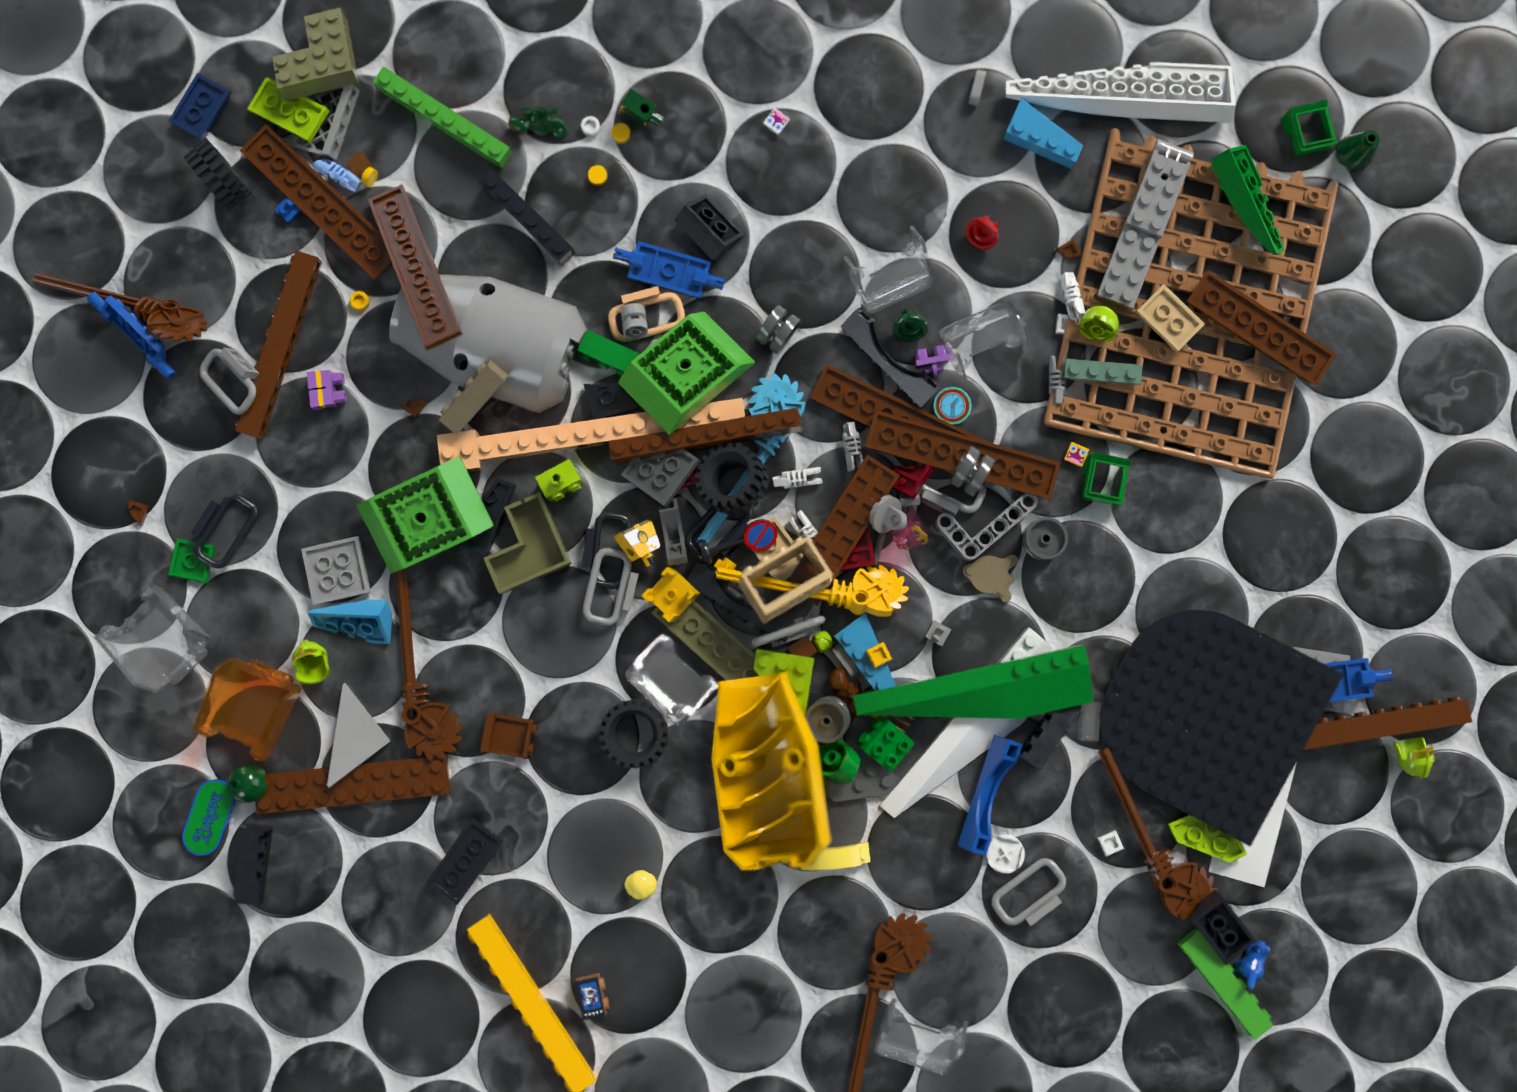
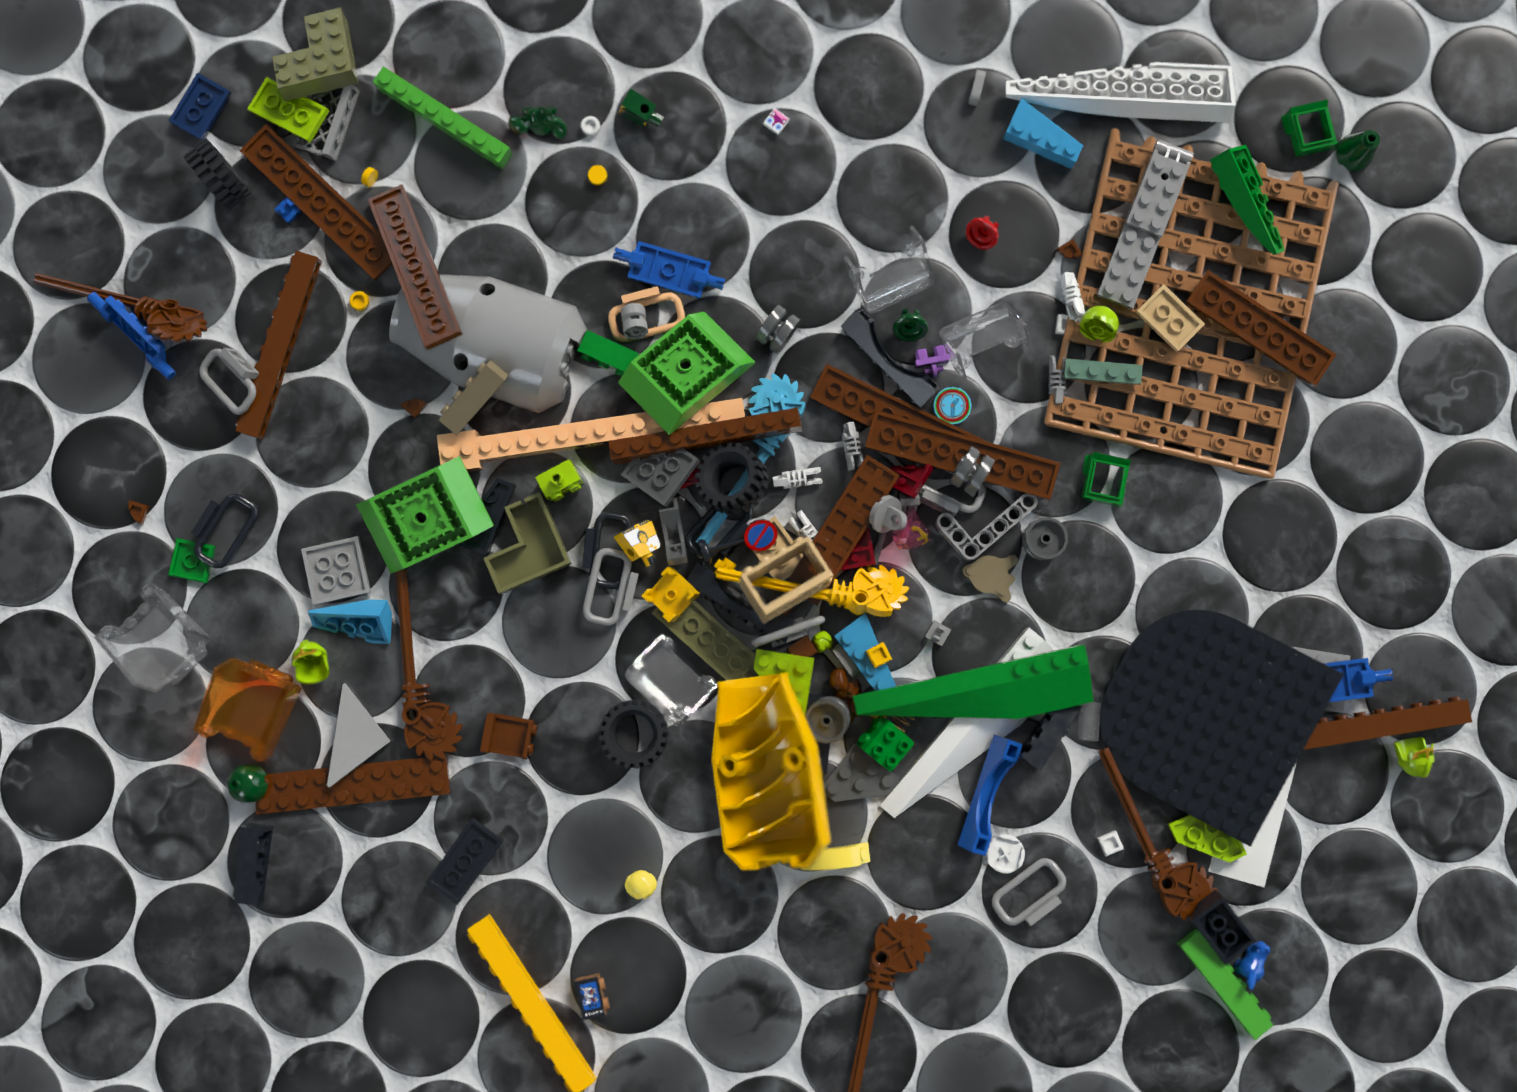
(208, 818): green tile -> none
(323, 389): medium lavender hips -> none
(337, 174): light blue hinge -> none
(359, 163): clear orange tile -> none
(527, 217): black arch -> none
(608, 400): black wing -> none
(620, 133): yellow tile -> none
(708, 227): black slope -> none
(838, 762): green brick -> none
(918, 1044): clear windscreen -> none
(1076, 454): tile -> none

